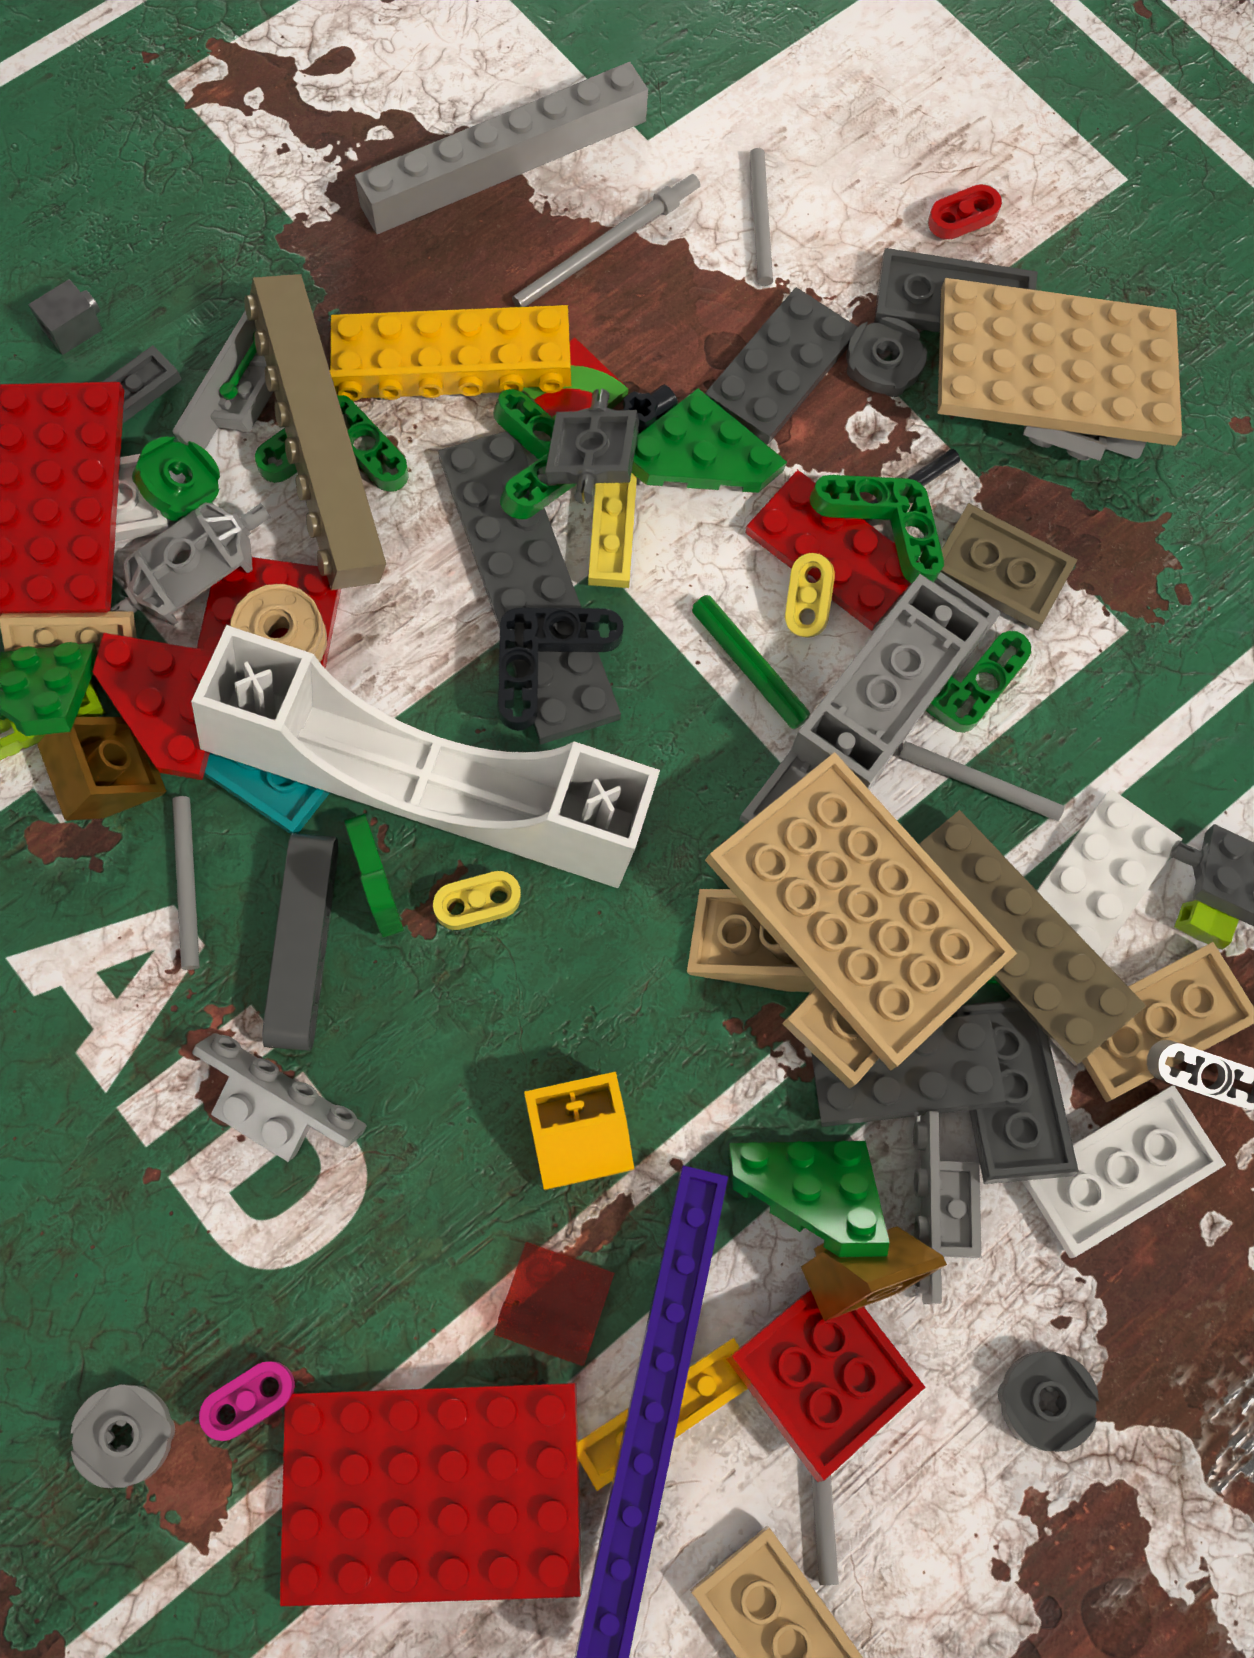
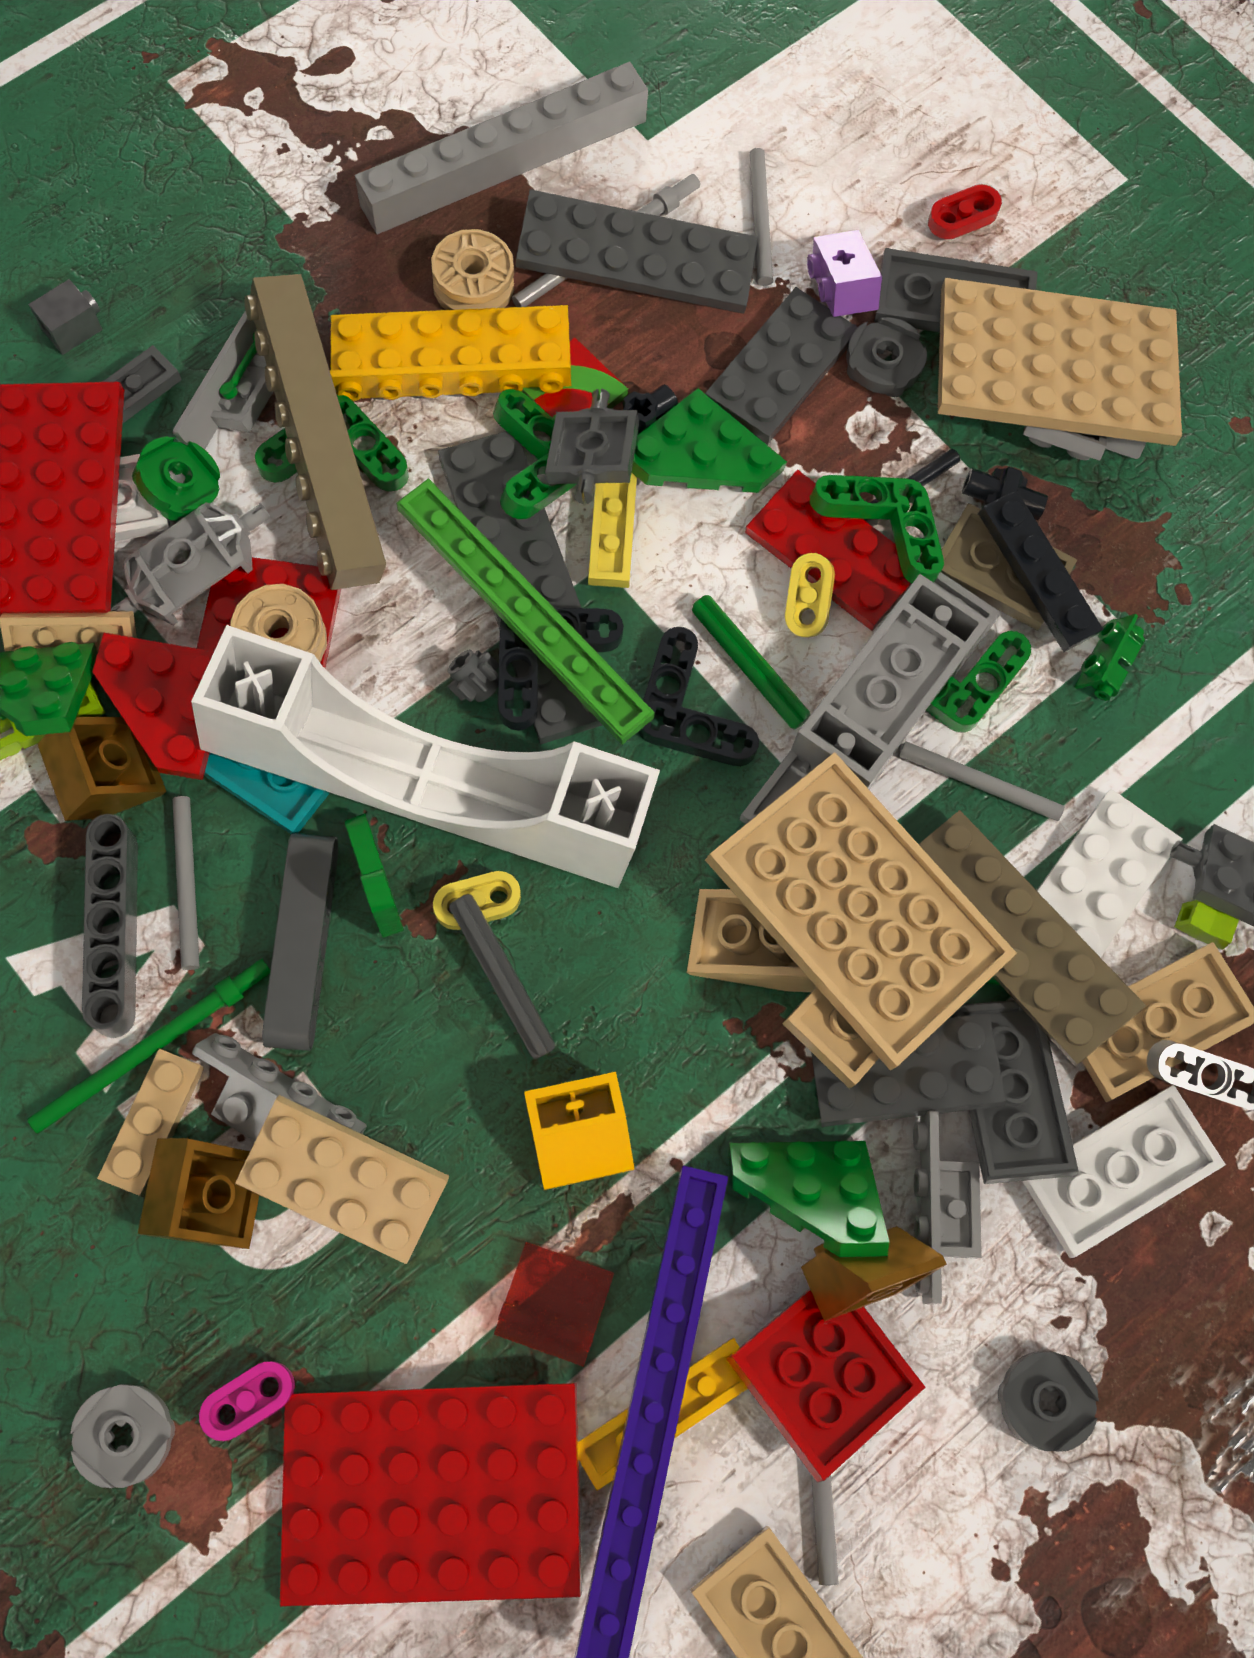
(122, 942): none -> dark grey beam
(151, 1116): none -> tan plate
(196, 1196): none -> pearl gold slope
(227, 993): none -> green bar
(342, 1179): none -> tan plate
(472, 271): none -> tan wheel
(473, 676): none -> dark grey gear
(502, 976): none -> dark grey axle
(526, 611): none -> bright green tile
(636, 251): none -> dark grey plate
(671, 709): none -> black beam
(845, 273): none -> medium lavender brick
(1000, 483): none -> black axle
(1040, 571): none -> black plate
(1117, 642): none -> green hinge

